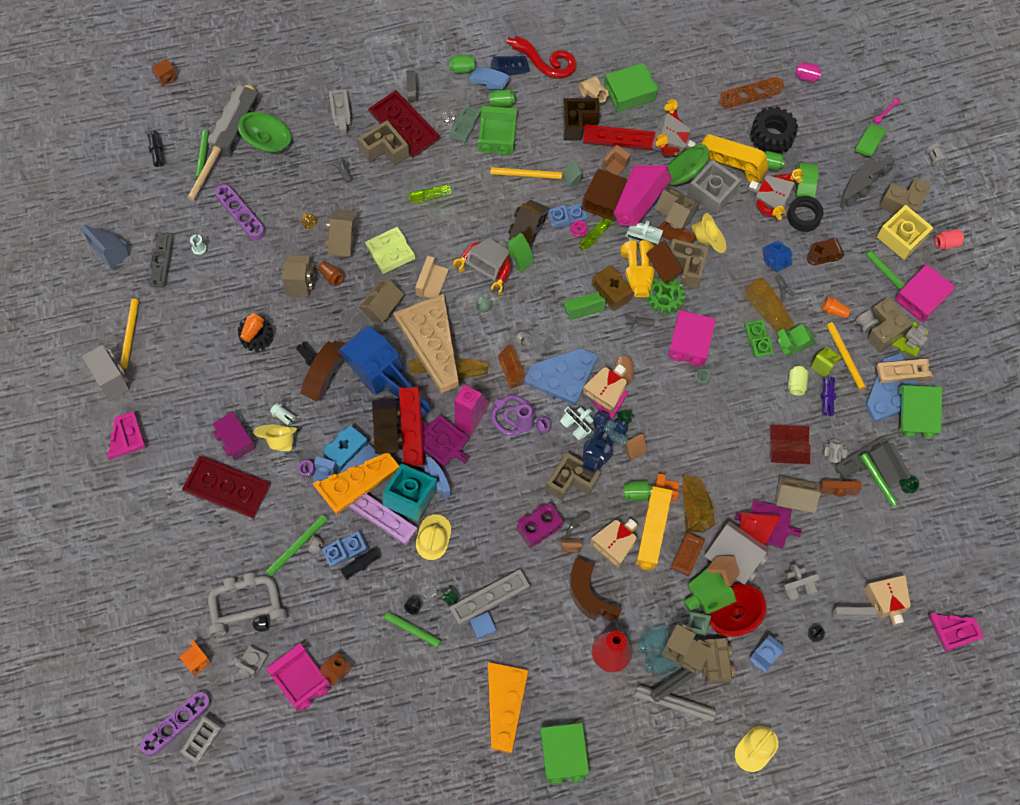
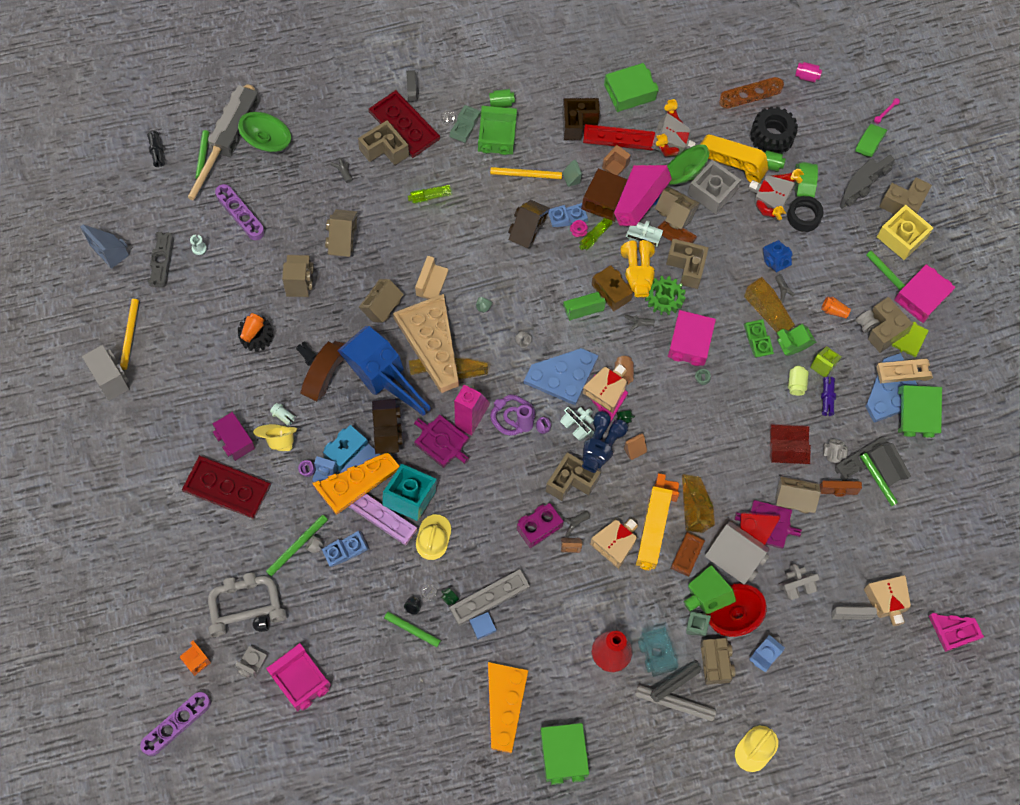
(125, 436): dark pink wing -> none
(164, 72): dark orange plate -> none
(196, 735): light grey slope -> none
(308, 221): clear yellow hinge -> none
(331, 273): dark orange cone -> none
(335, 668): dark orange plate -> none
(340, 110): light grey hinge -> none
(360, 563): black pin -> none
(390, 250): yellowish green slope -> none
(411, 426): red plate -> none
(433, 470): medium blue slope -> none
(462, 63): bright green brick -> none
(488, 258): light grey torso -> none
(492, 78): medium blue slope -> none
(498, 63): dark blue slope -> none
(511, 367): clear orange slope -> none
(521, 252): bright green slope -> none
(524, 46): red plant -> none
(583, 596): reddish brown arch -> none
(593, 88): tan piece -> none
(613, 435): clear light blue arm -> none
(637, 491): bright green brick -> none
(664, 262): reddish brown slope -> none
(685, 650): dark tan brick -> none
(709, 234): light yellow piece -> none
(726, 567): medium nougat panel -> none
(812, 630): black hinge -> none
(825, 252): reddish brown piece -> none
(846, 356): yellow bar -> none
(914, 484): dark green plate -> none
(916, 337): light grey gear -> none
(937, 154): light grey bush -> none
(949, 239): coral brick -> none

